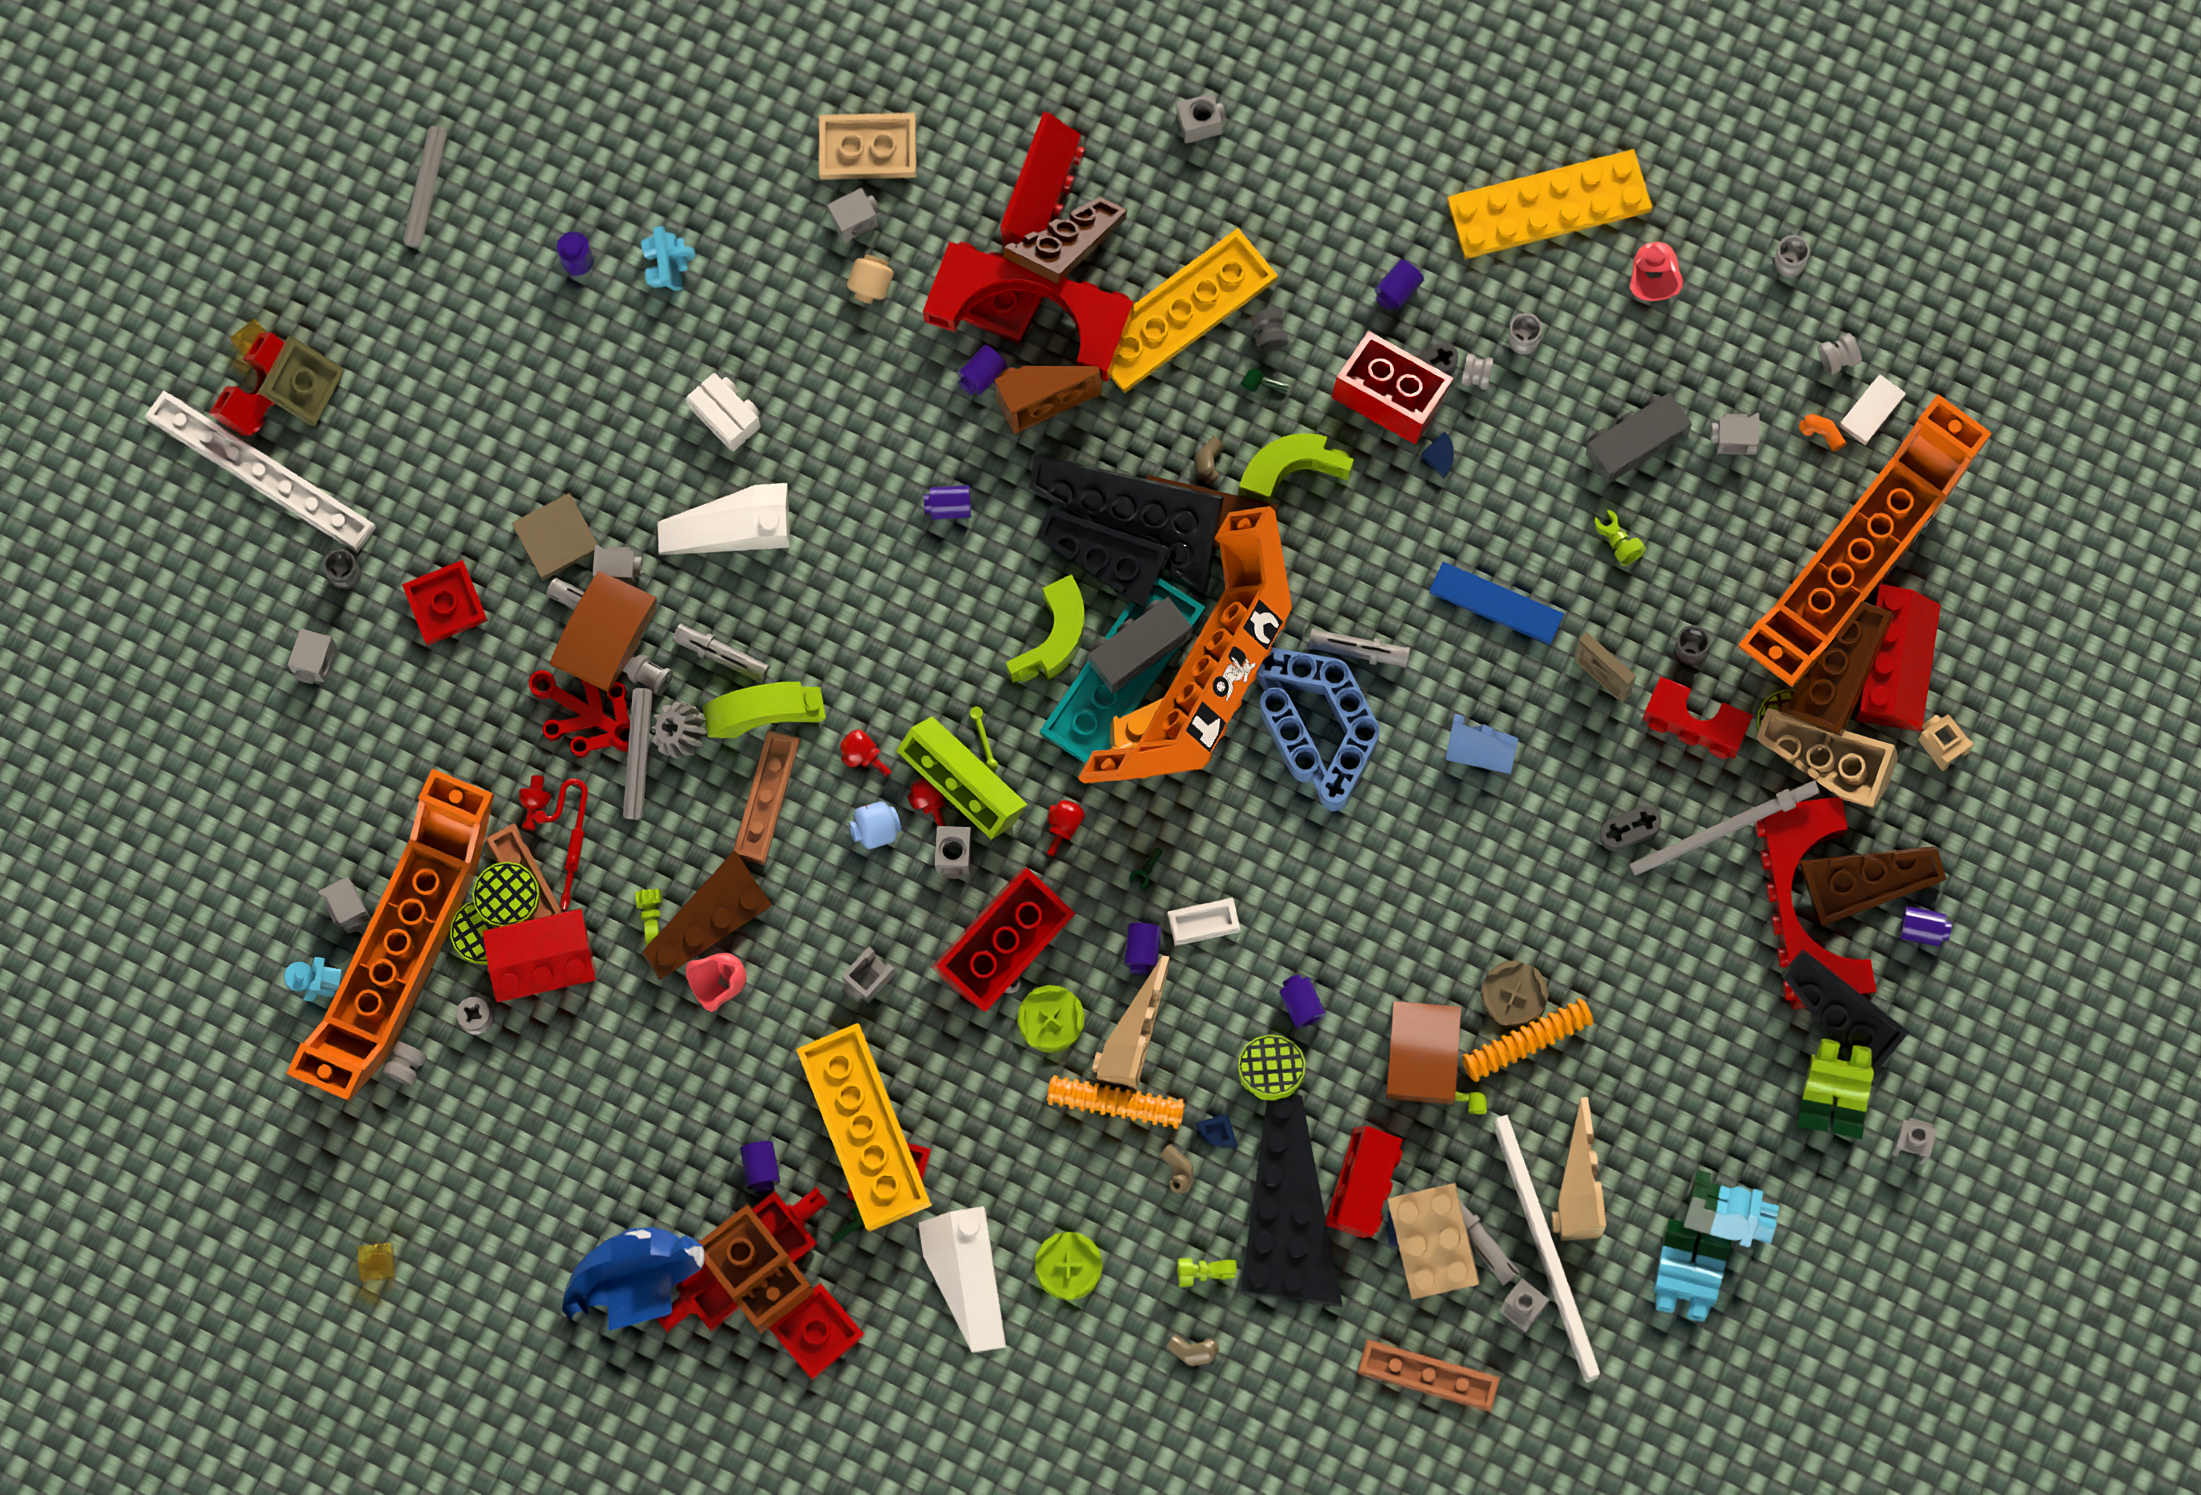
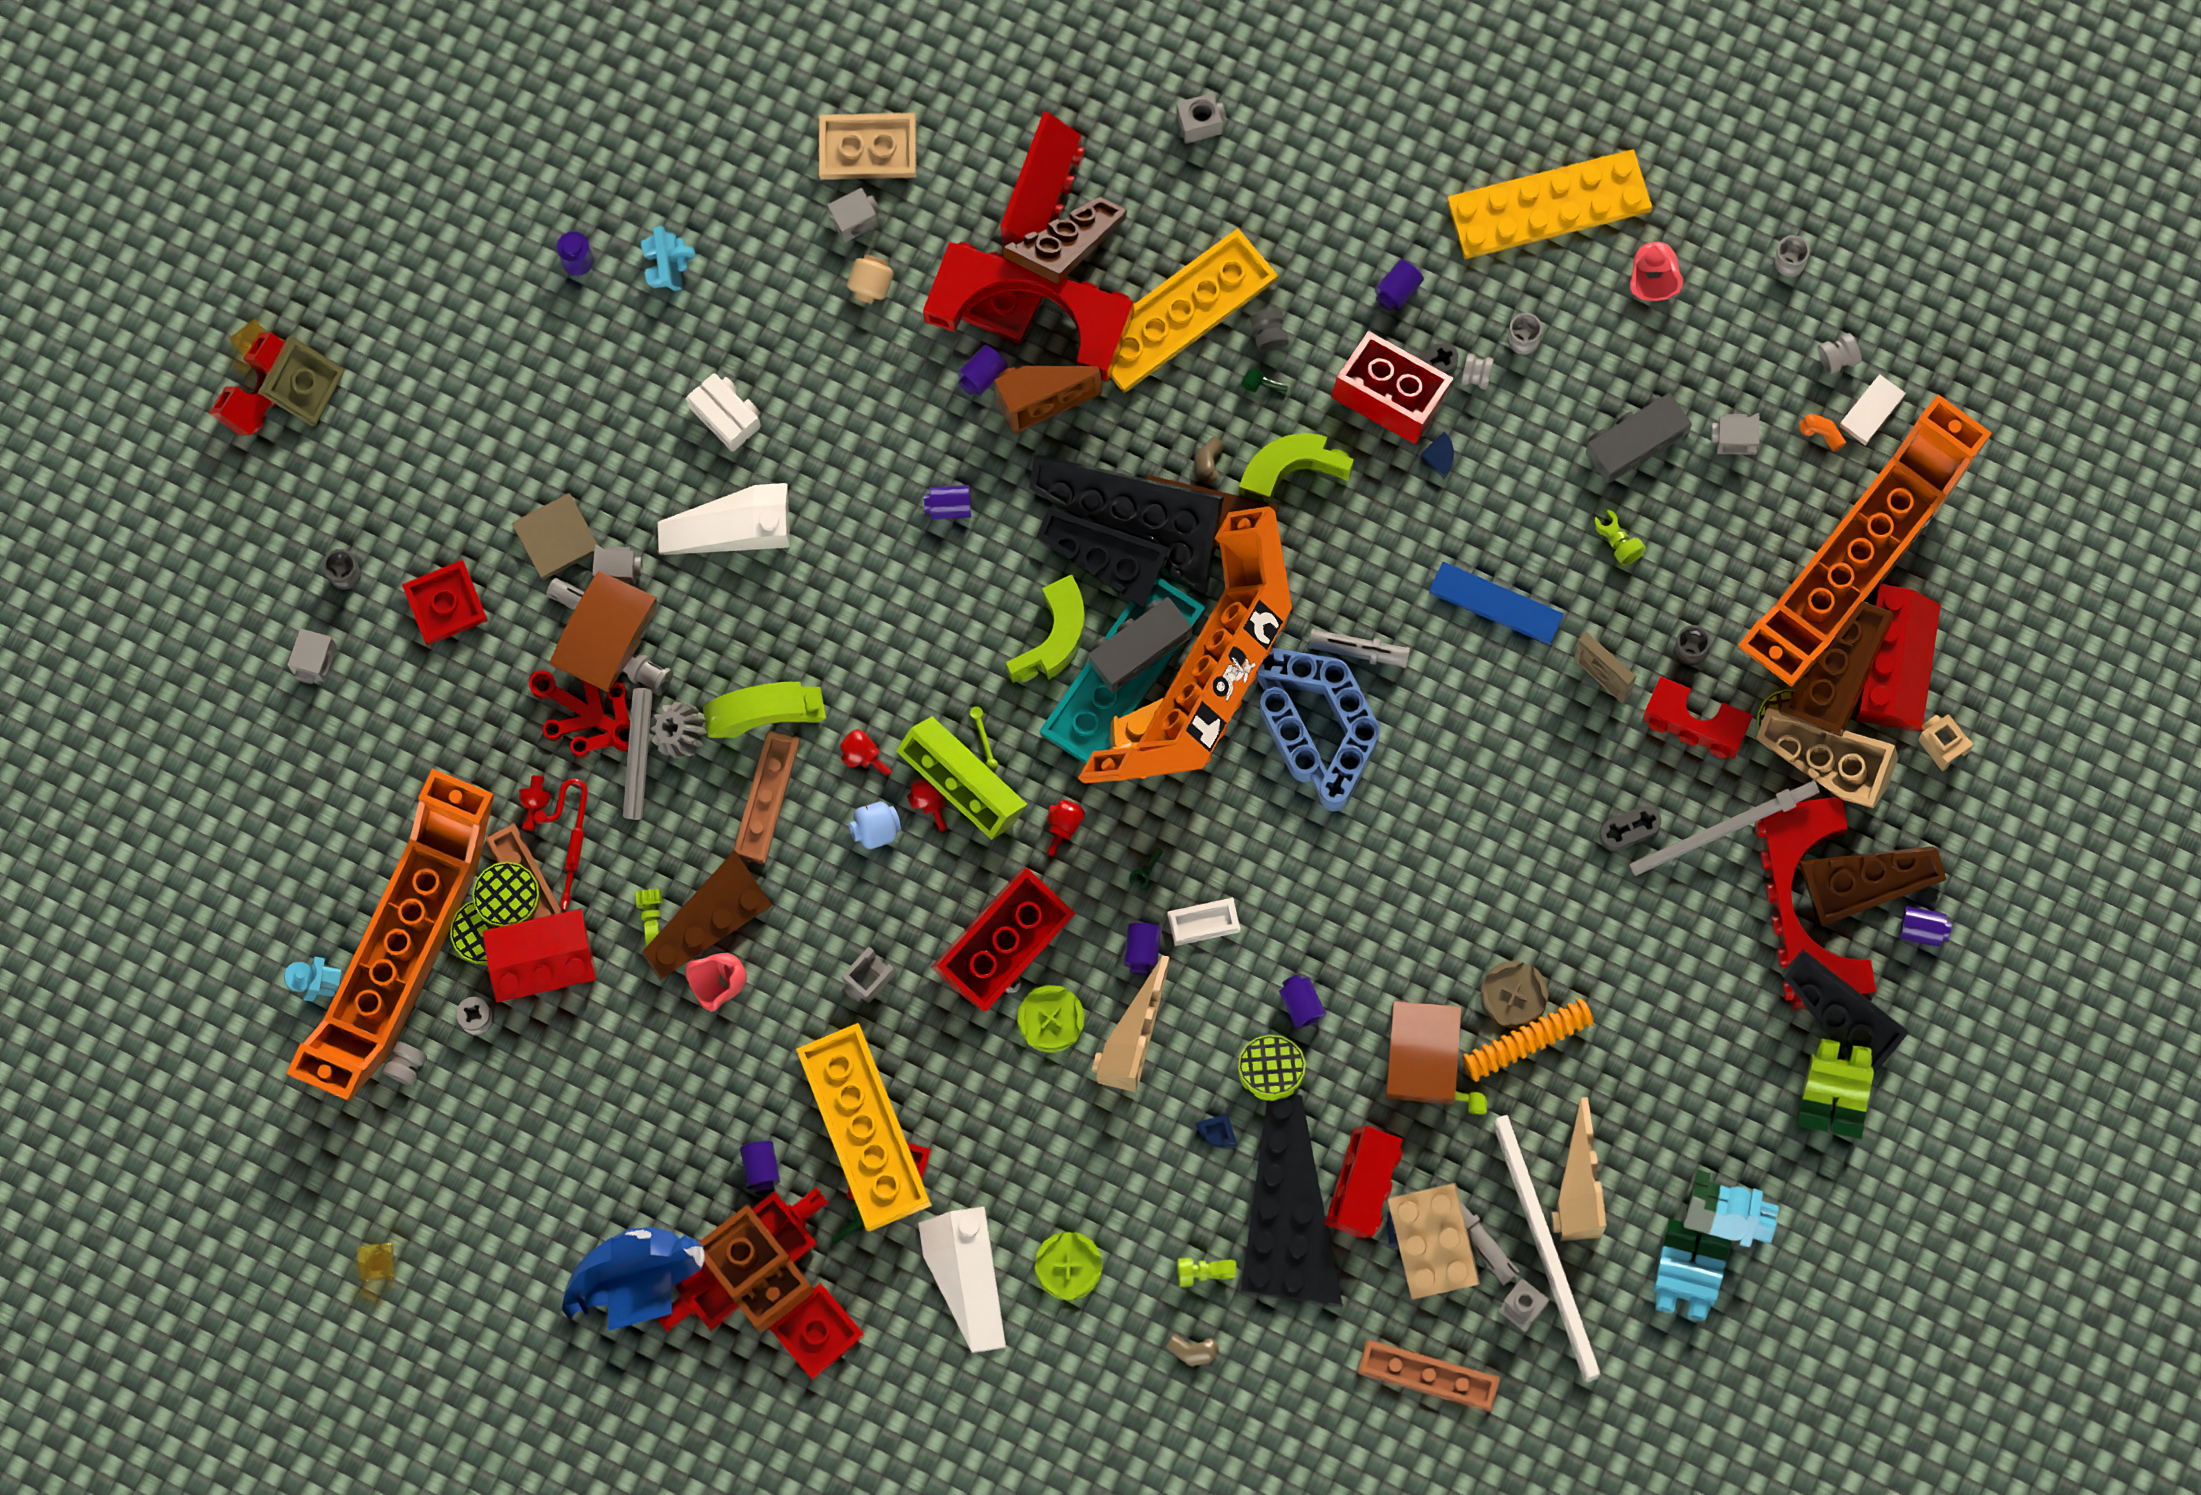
(260, 472): white tile -> none
(345, 905): light grey window -> none
(425, 186): light grey axle -> none
(708, 647): light grey pin -> none
(953, 837): light grey brick -> none
(1115, 1102): light orange piece -> none
(1181, 1169): dark tan arm -> none
(1481, 746): medium blue slope -> none
(1916, 1138): light grey window -> none

